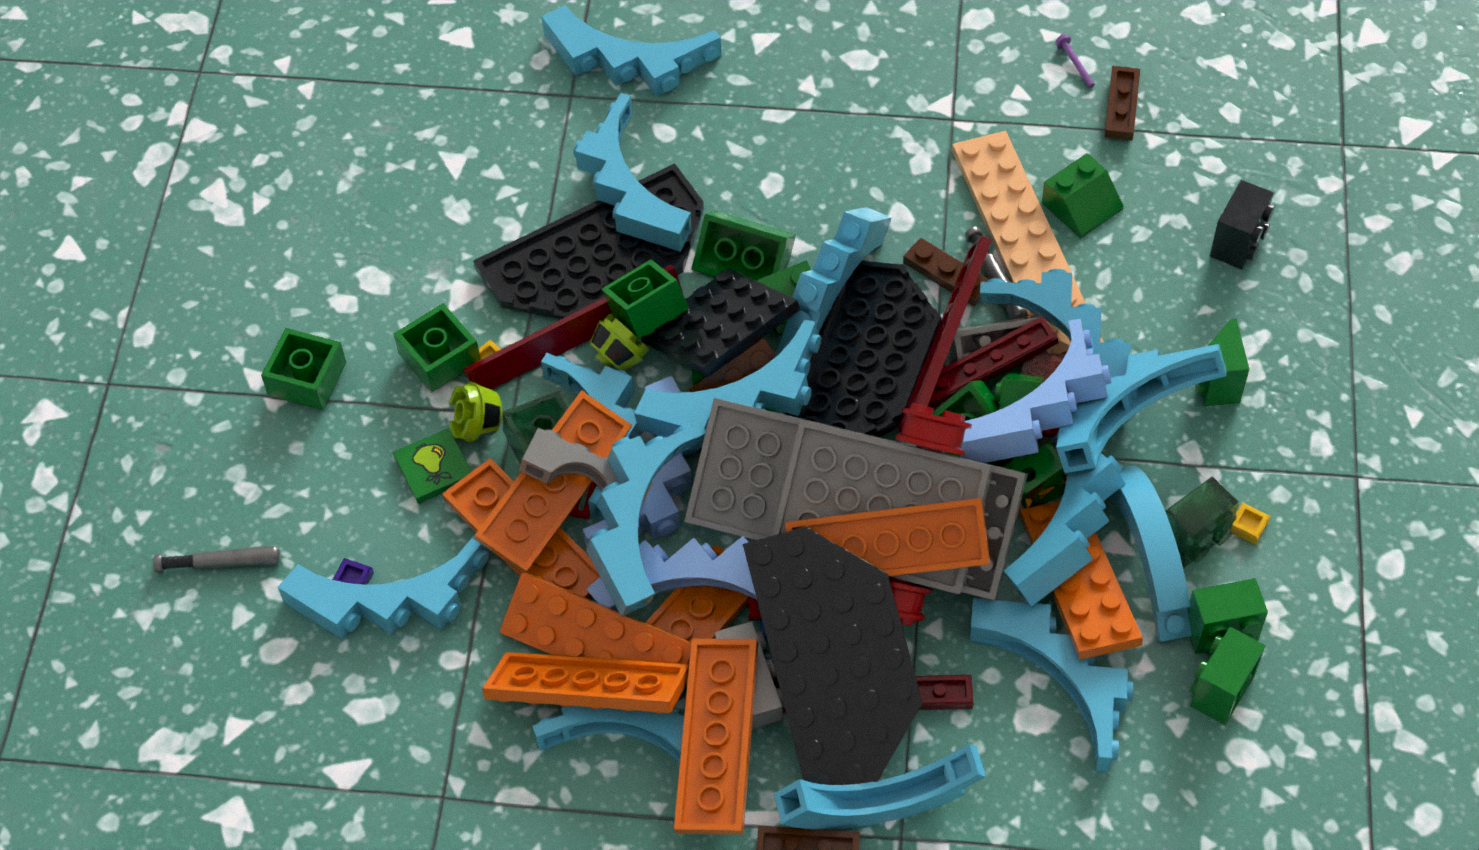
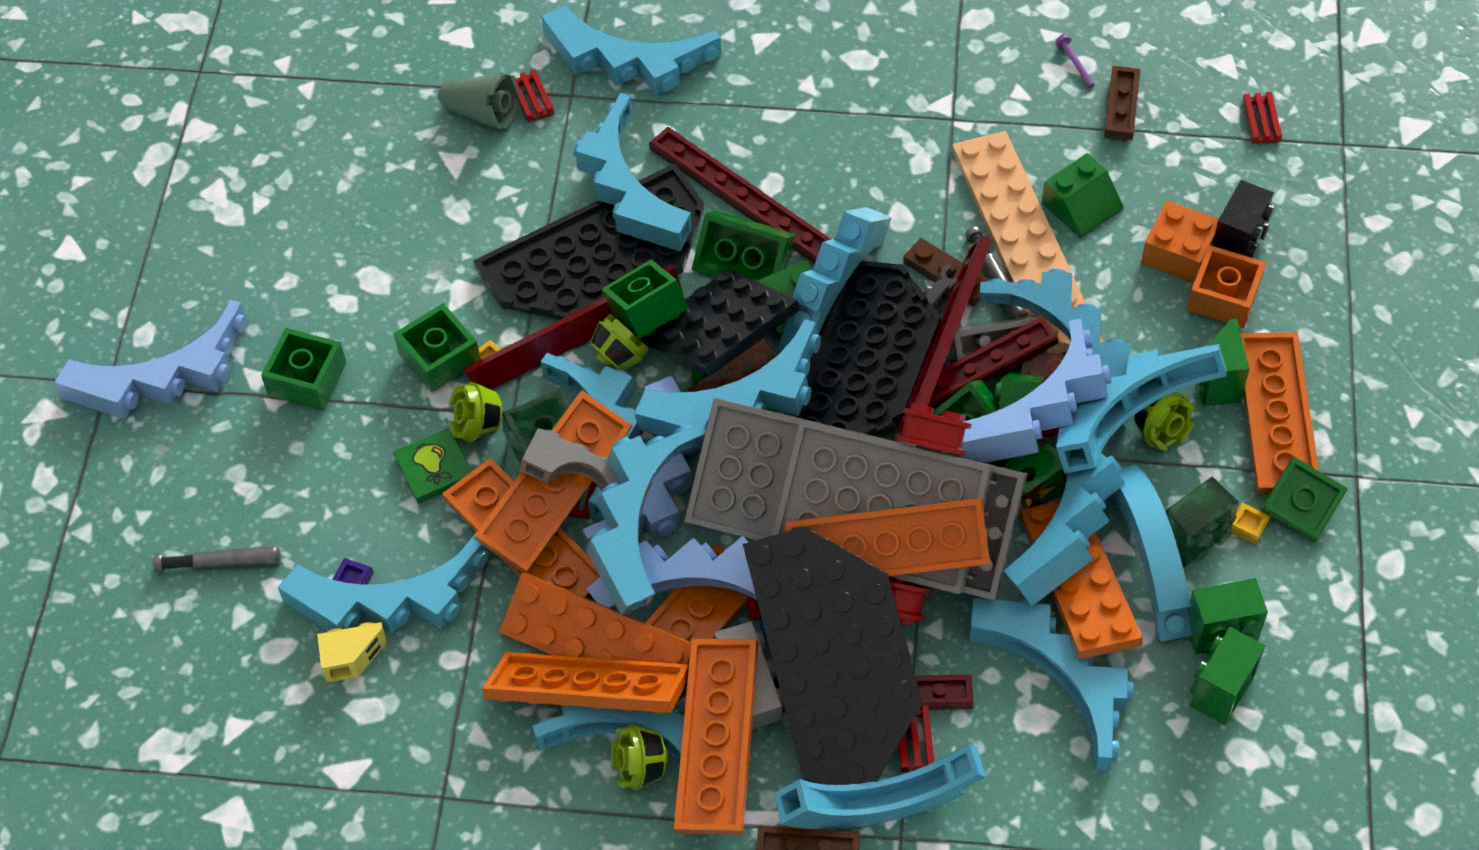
(118, 388): none -> light blue arch
(349, 650): none -> light yellow slope
(482, 99): none -> sand green cone
(526, 79): none -> red tile
(638, 756): none -> lime cone
(736, 191): none -> dark red tile
(905, 767): none -> red tile
(940, 292): none -> dark grey plate
(1165, 421): none -> lime cone
(1179, 241): none -> orange brick
(1226, 286): none -> orange brick
(1259, 100): none -> red tile
(1276, 406): none -> orange plate
(1304, 499): none -> green tile

